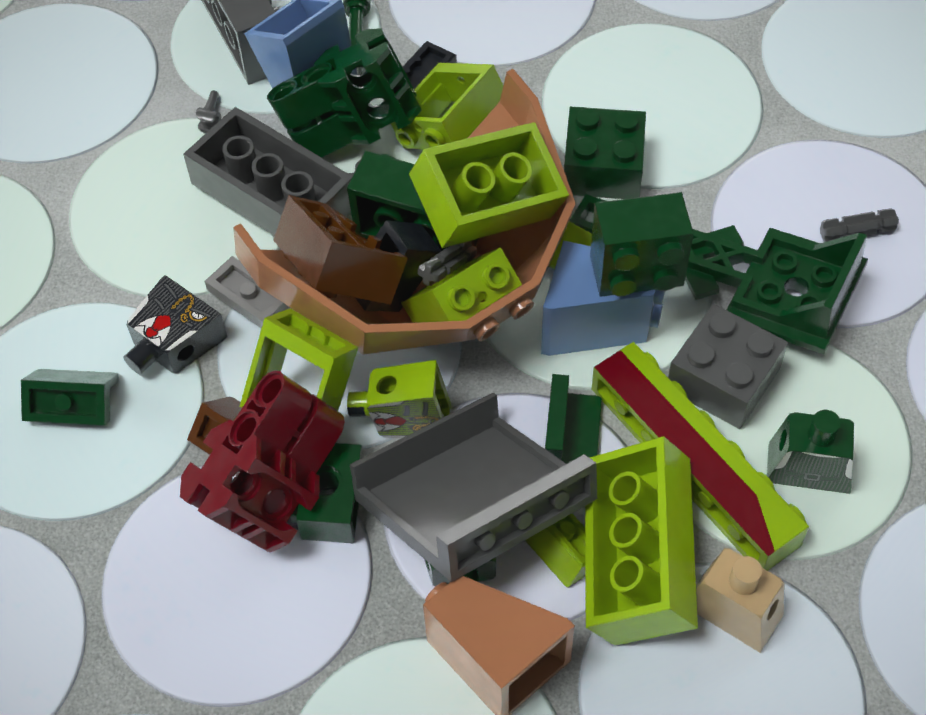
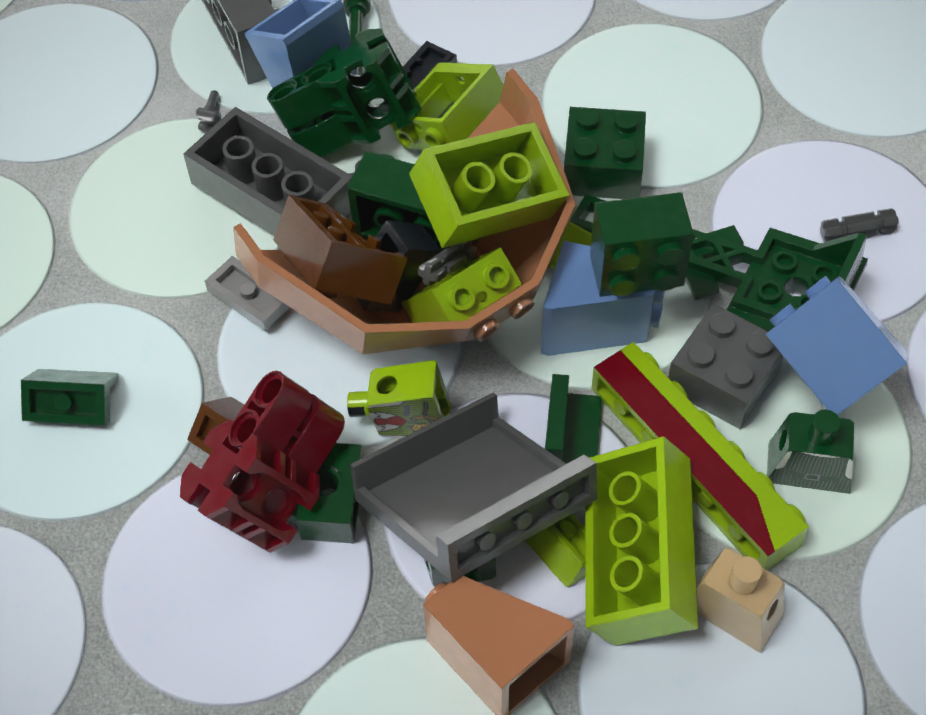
(172, 328): torso -> none
(311, 342): lime window -> none
(836, 344): none -> medium blue slope

